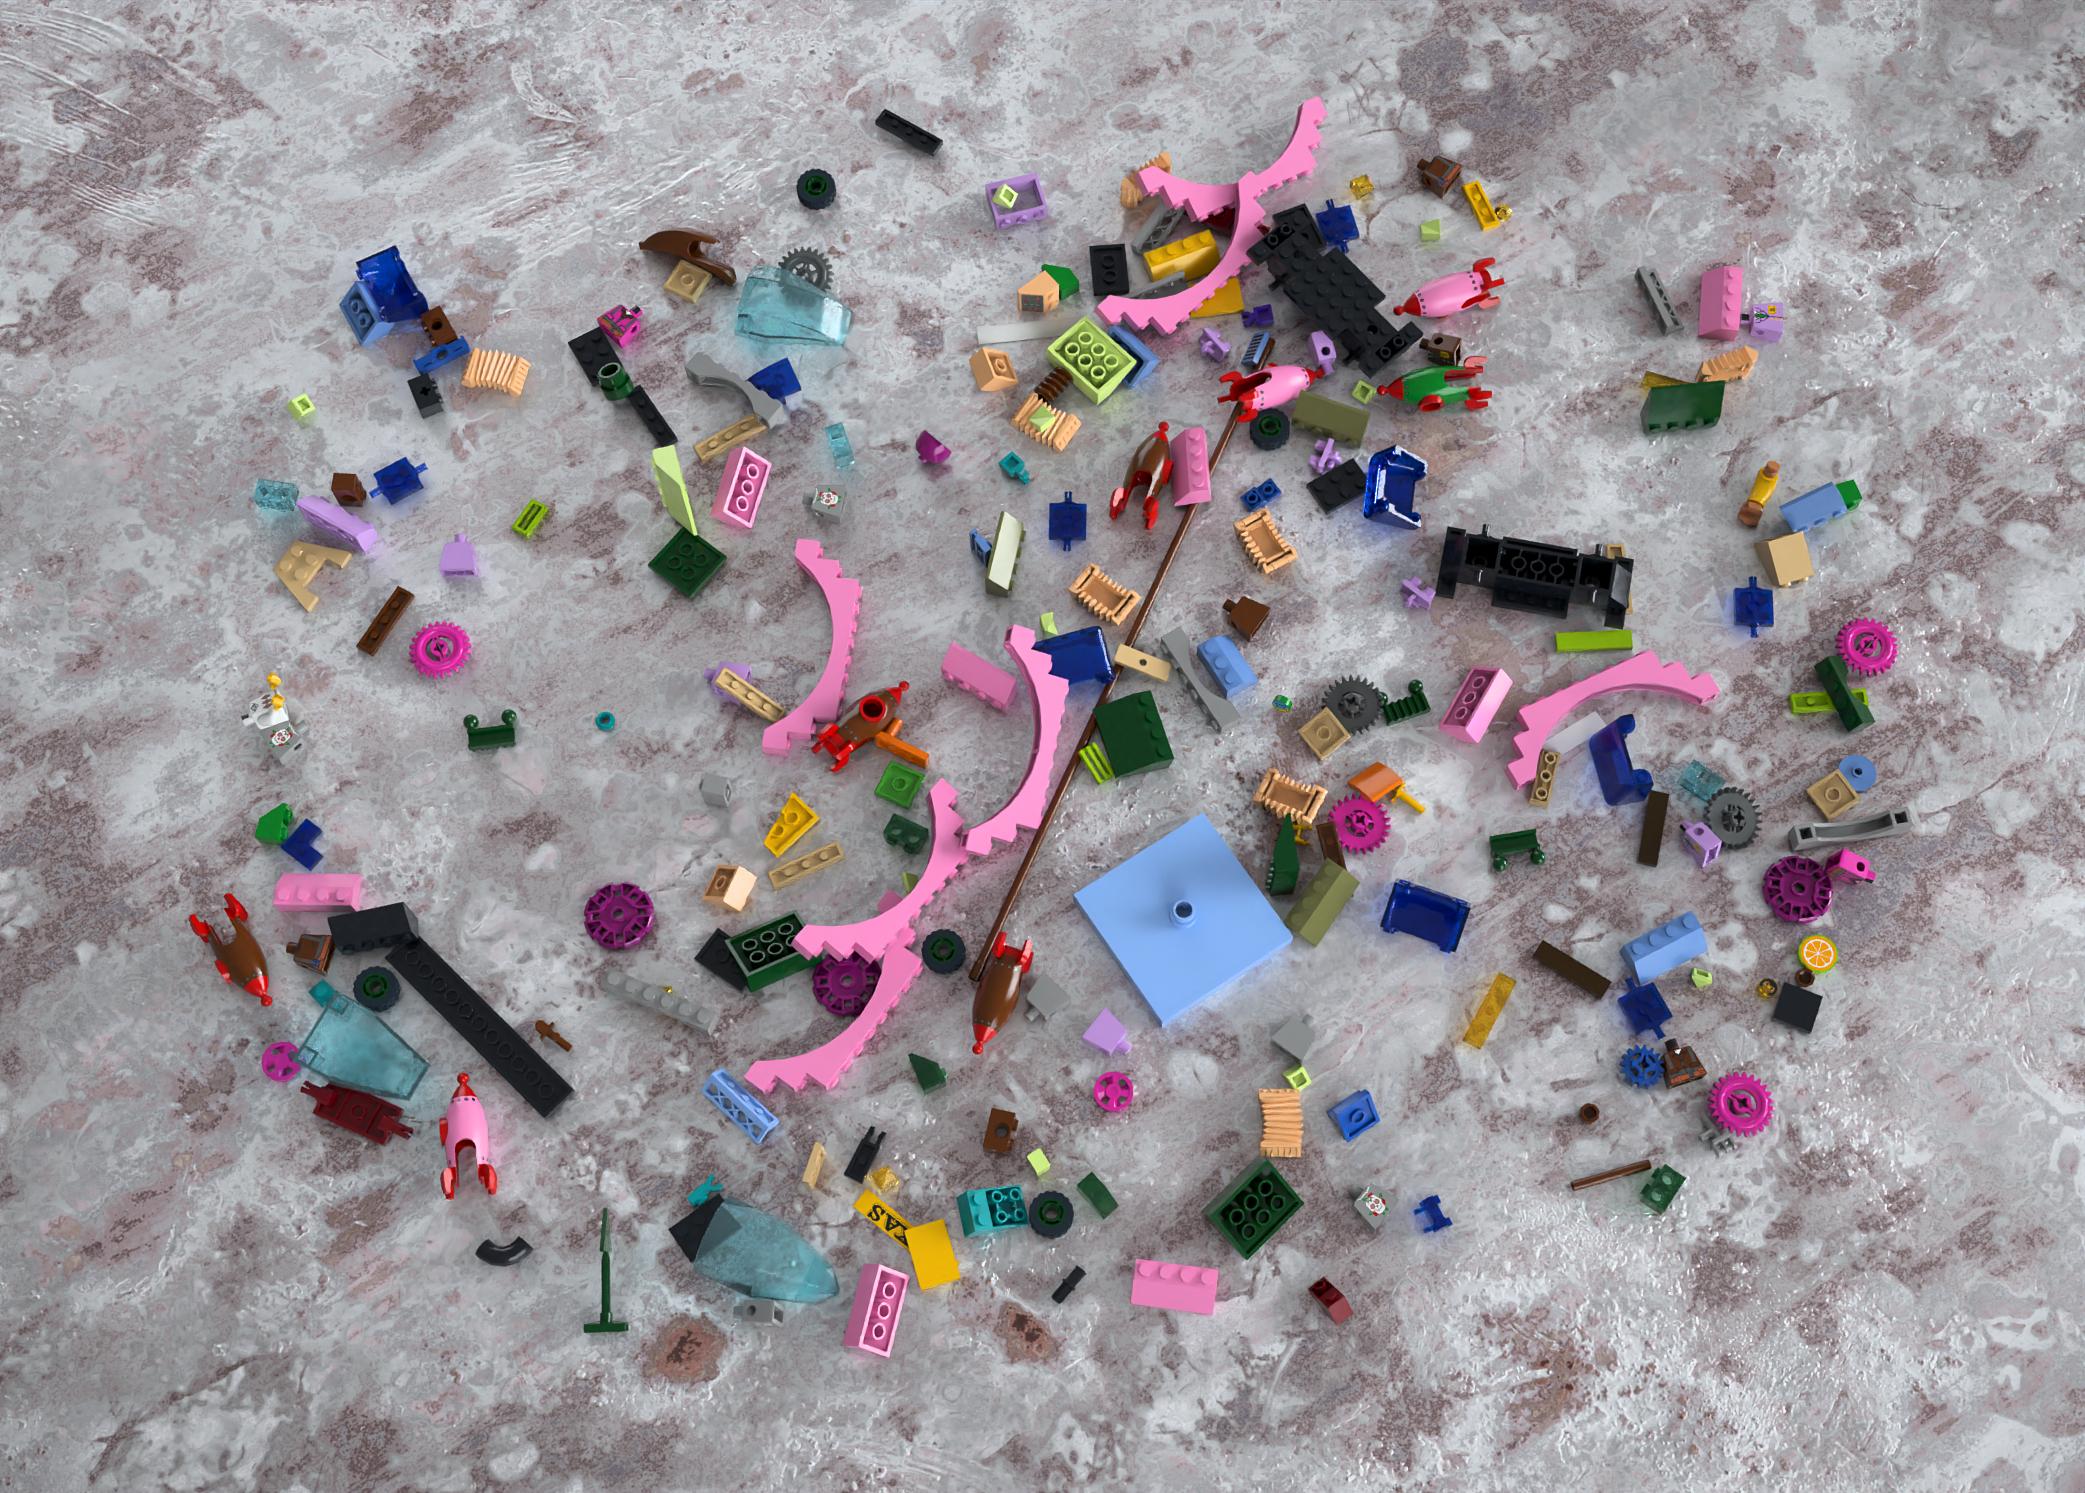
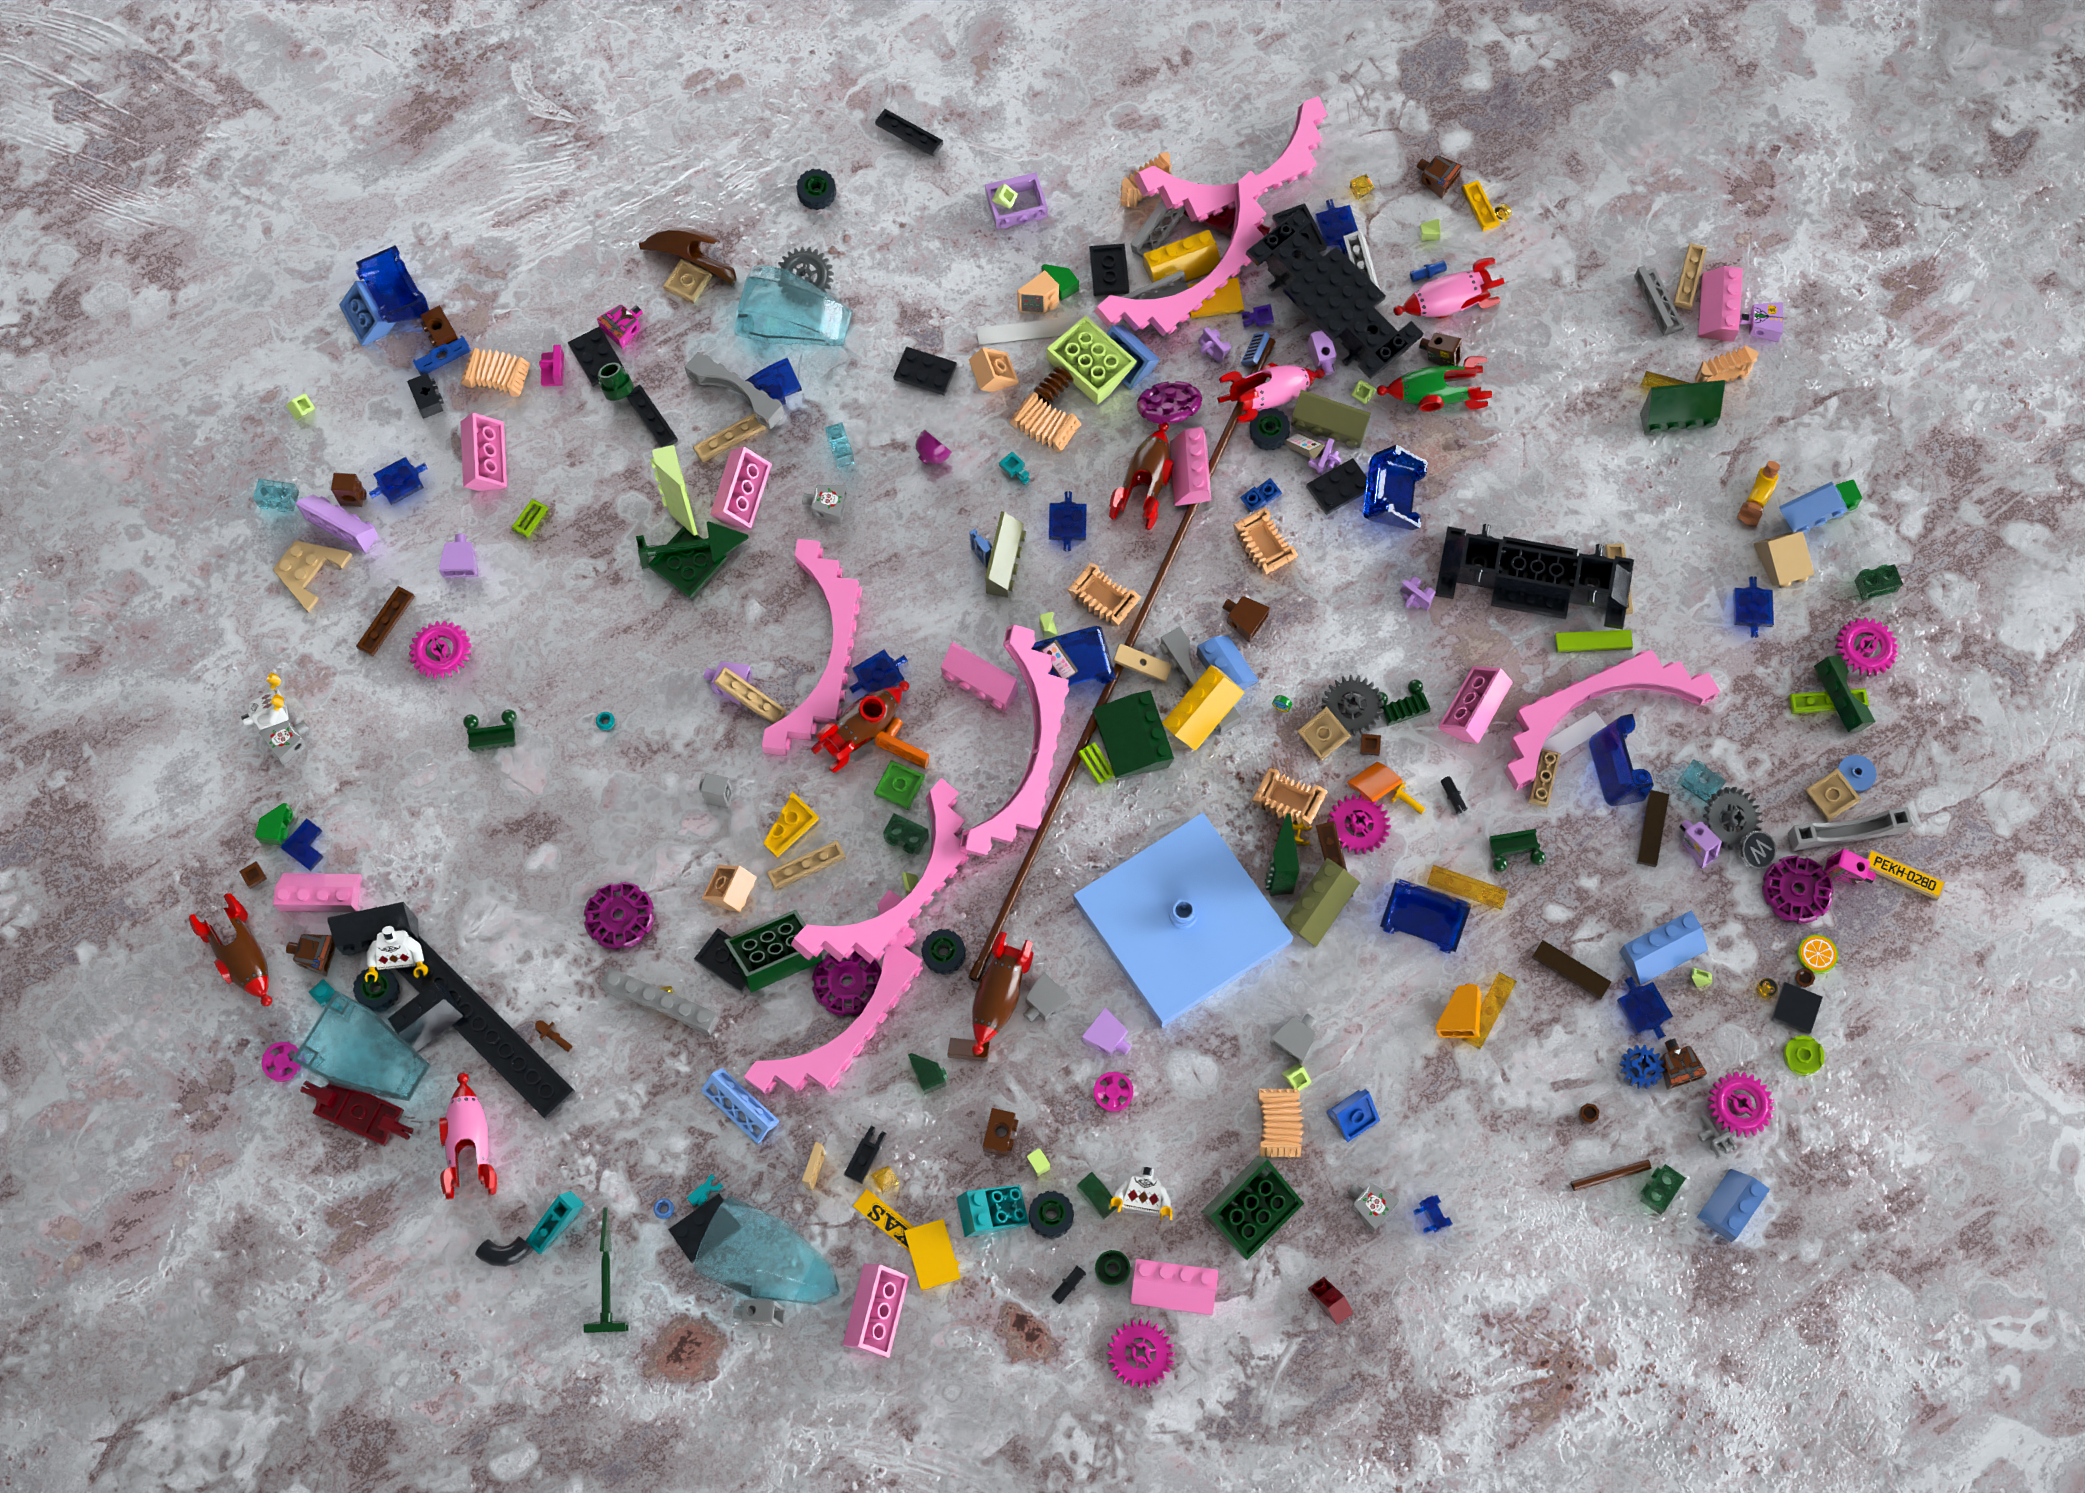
(253, 875): none -> reddish brown plate
(394, 950): none -> white torso
(426, 1016): none -> black slope
(483, 453): none -> bright pink slope
(552, 367): none -> dark pink panel
(554, 1221): none -> teal slope
(663, 1202): none -> medium blue plate
(720, 540): none -> dark green piece
(878, 672): none -> clear blue plate
(925, 371): none -> black plate
(962, 1049): none -> reddish brown slope
(1042, 419): yellowish green slope -> none
(1060, 661): none -> slope
(1112, 1257): none -> dark green piece
(1125, 1338): none -> dark pink gear
(1143, 1196): none -> white torso
(1171, 404): none -> magenta plate
(1203, 707): none -> yellow slope
(1304, 445): none -> slope
(1360, 255): none -> white brick
(1370, 744): none -> reddish brown plate
(1428, 271): none -> blue pin
(1453, 794): none -> black axle
(1461, 1014): none -> light orange slope
(1467, 887): none -> clear yellow tile
(1689, 276): none -> tan tile
(1733, 1204): none -> medium blue slope
(1757, 850): none -> tile
(1803, 1055): none -> lime tile
(1880, 585): none -> clear green brick
(1905, 875): none -> tile

